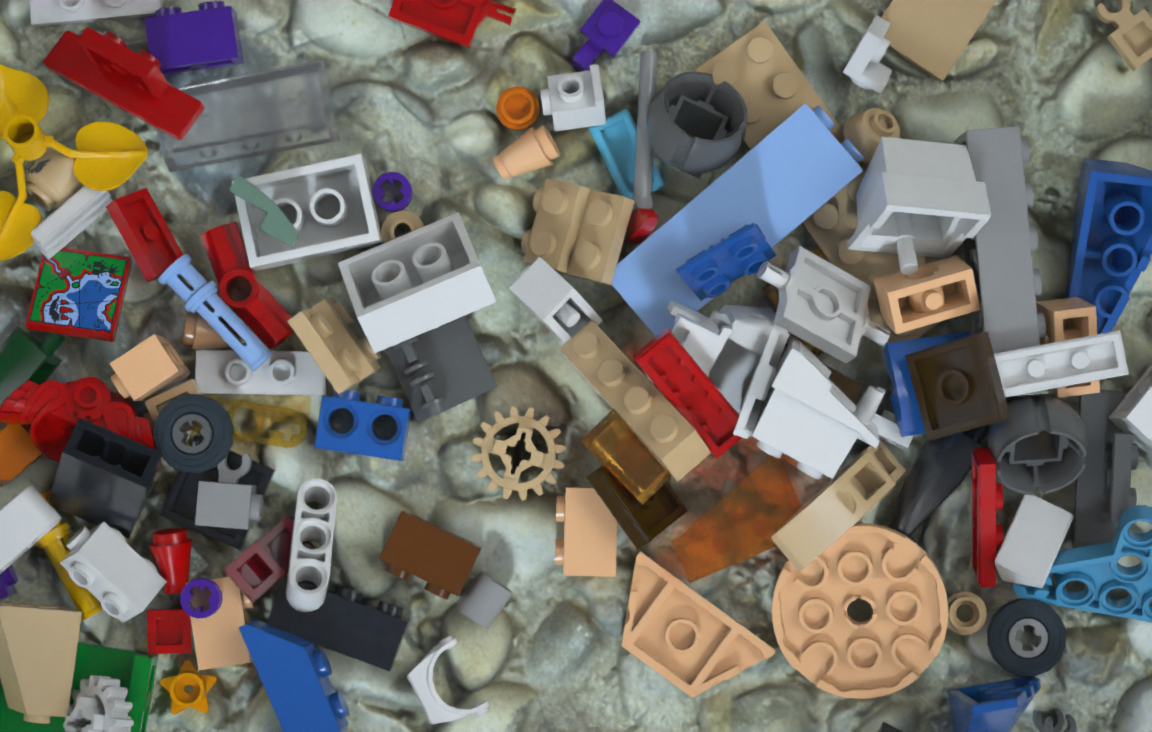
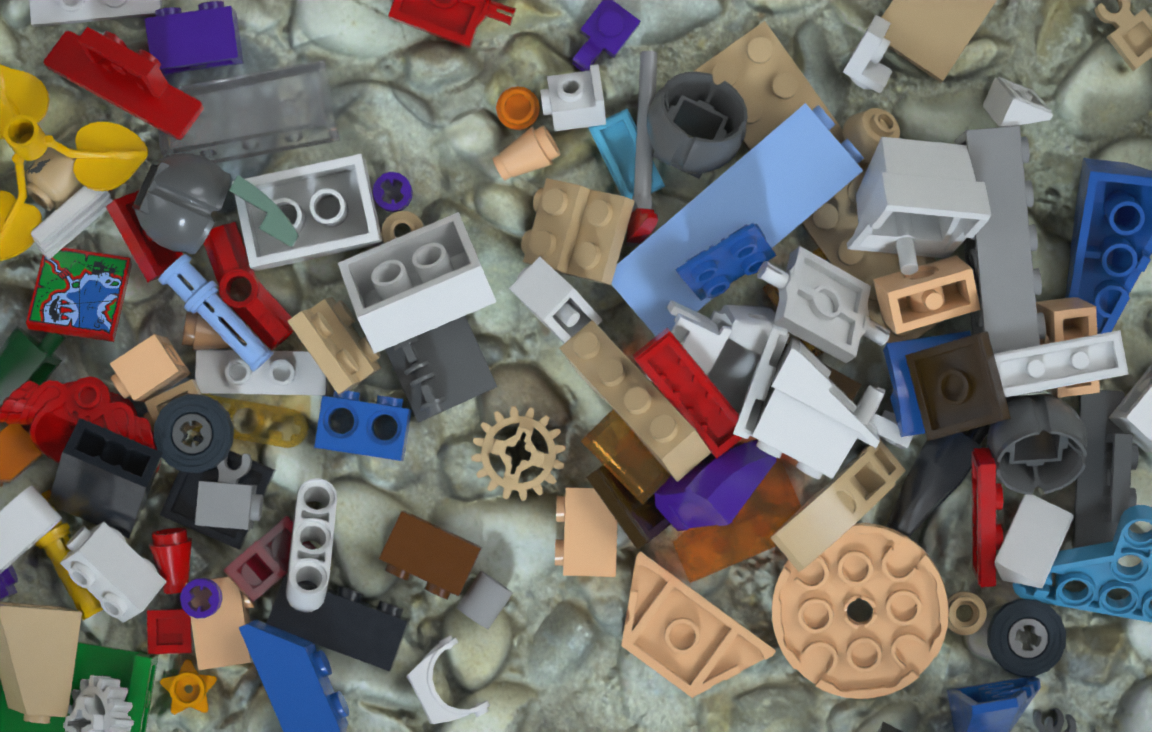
(179, 200): none -> dark grey piece
(714, 488): none -> dark purple slope
(1014, 104): none -> white slope

